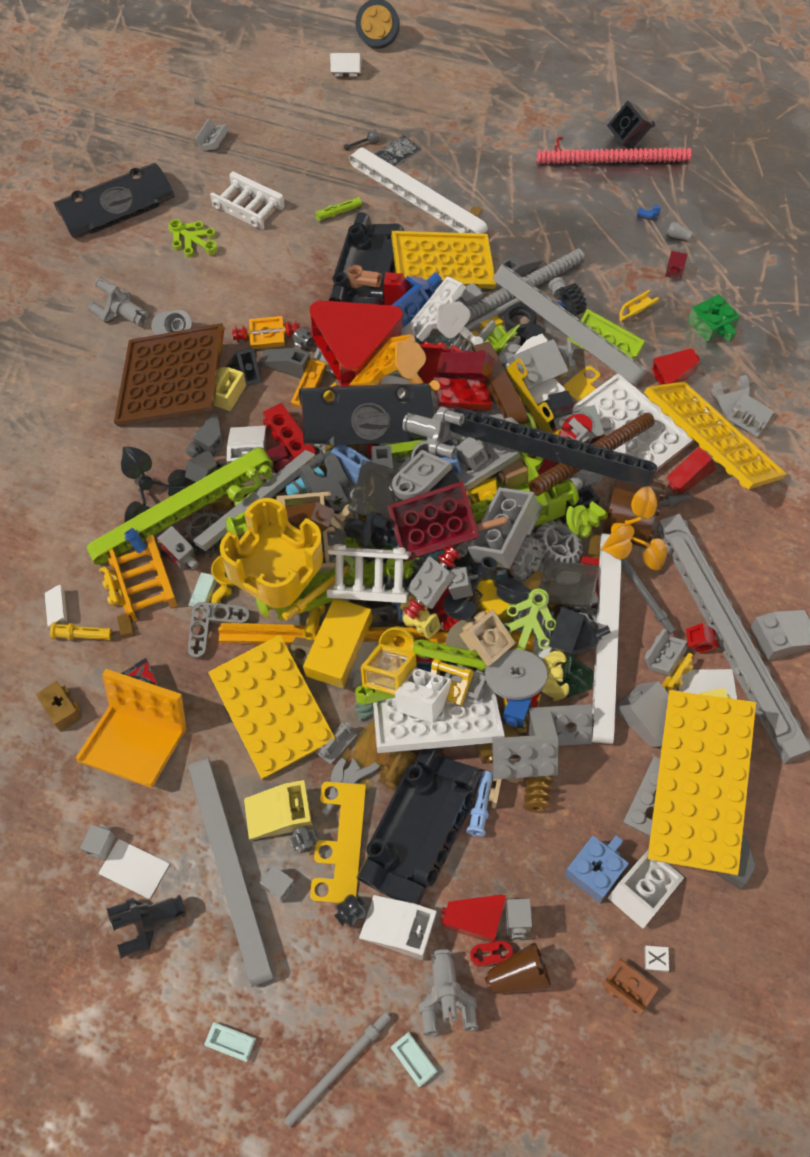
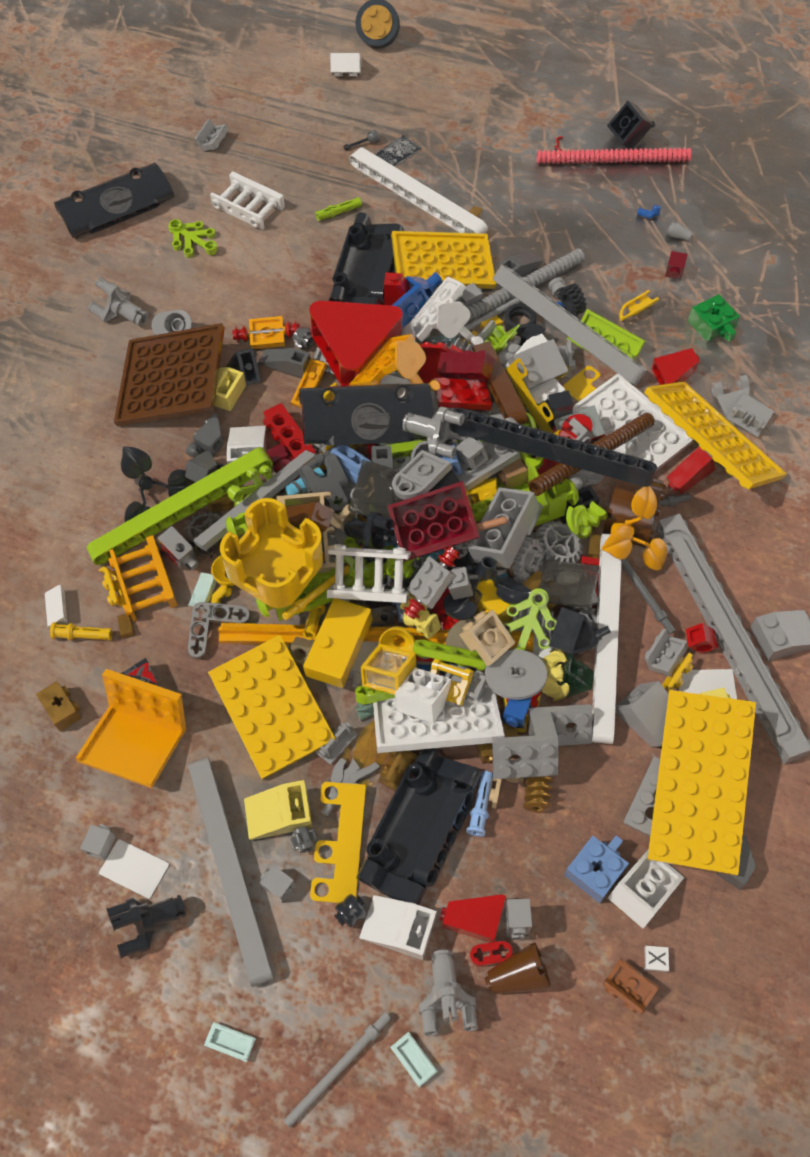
(135, 540): blue pin -> none
(359, 277): nougat piece -> none

